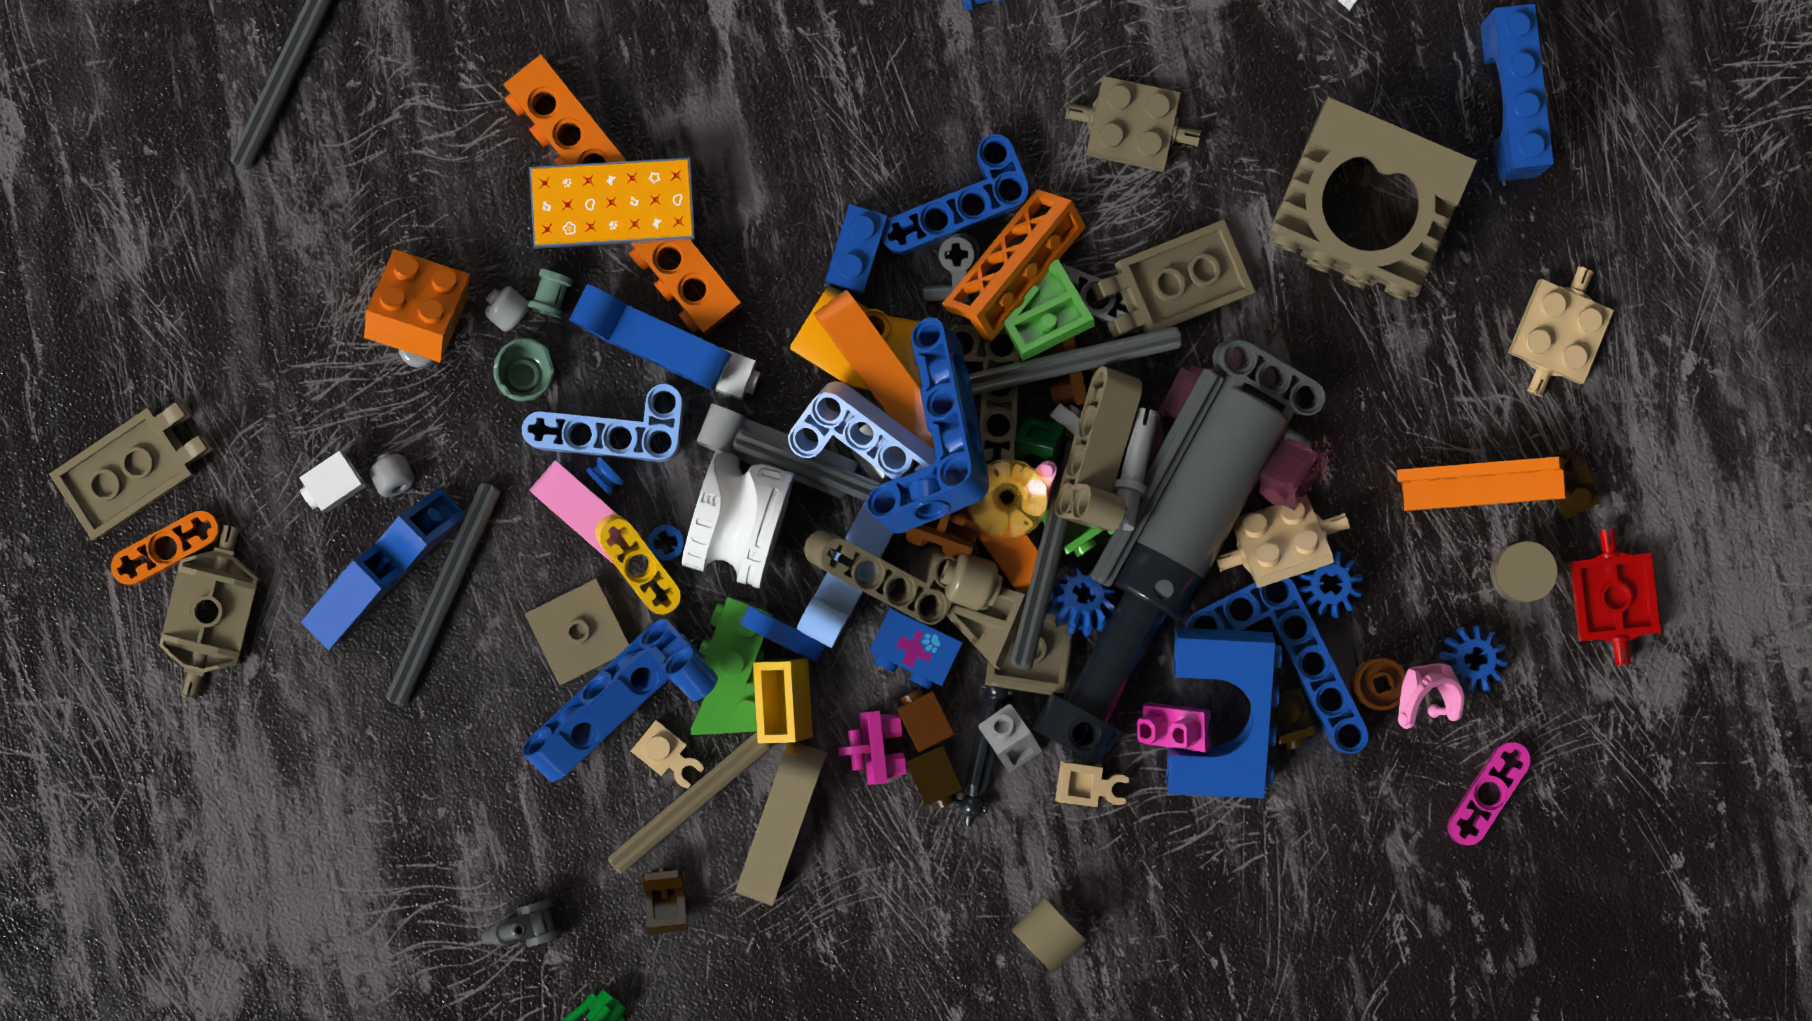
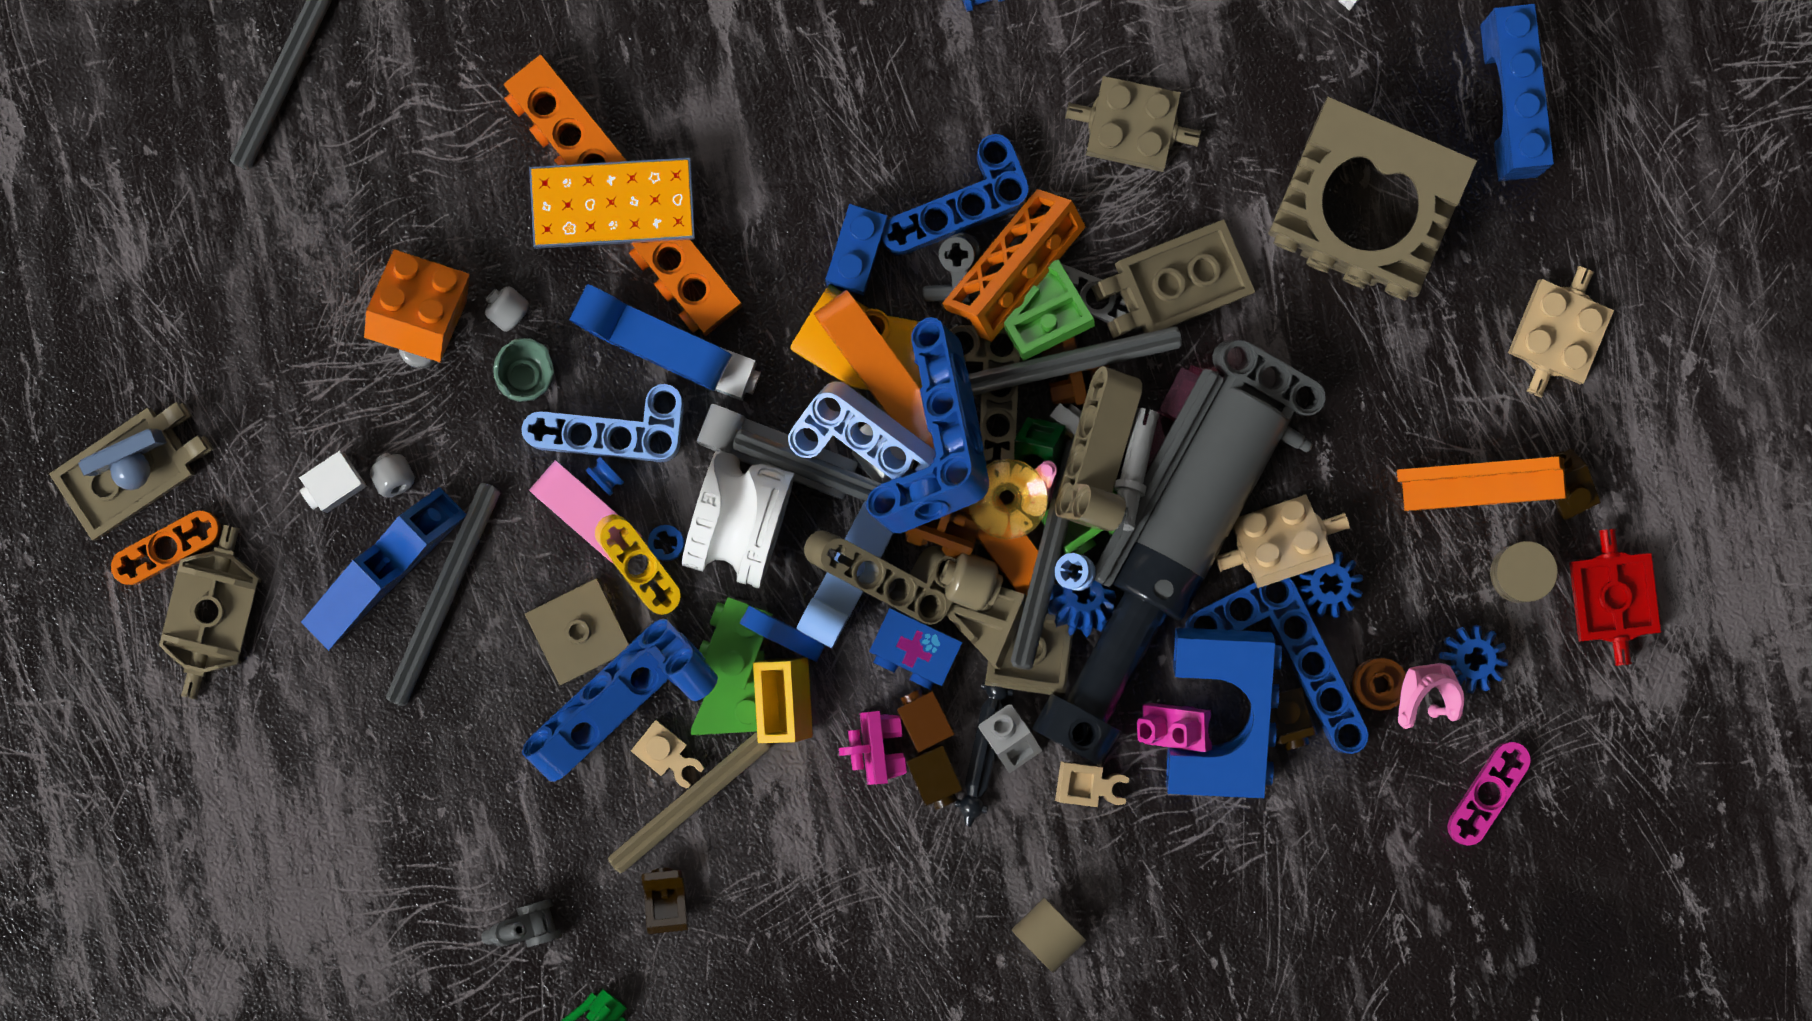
(125, 459): none -> sand blue tile
(550, 293): sand green bush -> none
(781, 822): dark tan beam -> none
(1062, 571): none -> light blue bush
(1289, 474): clear pink brick -> none

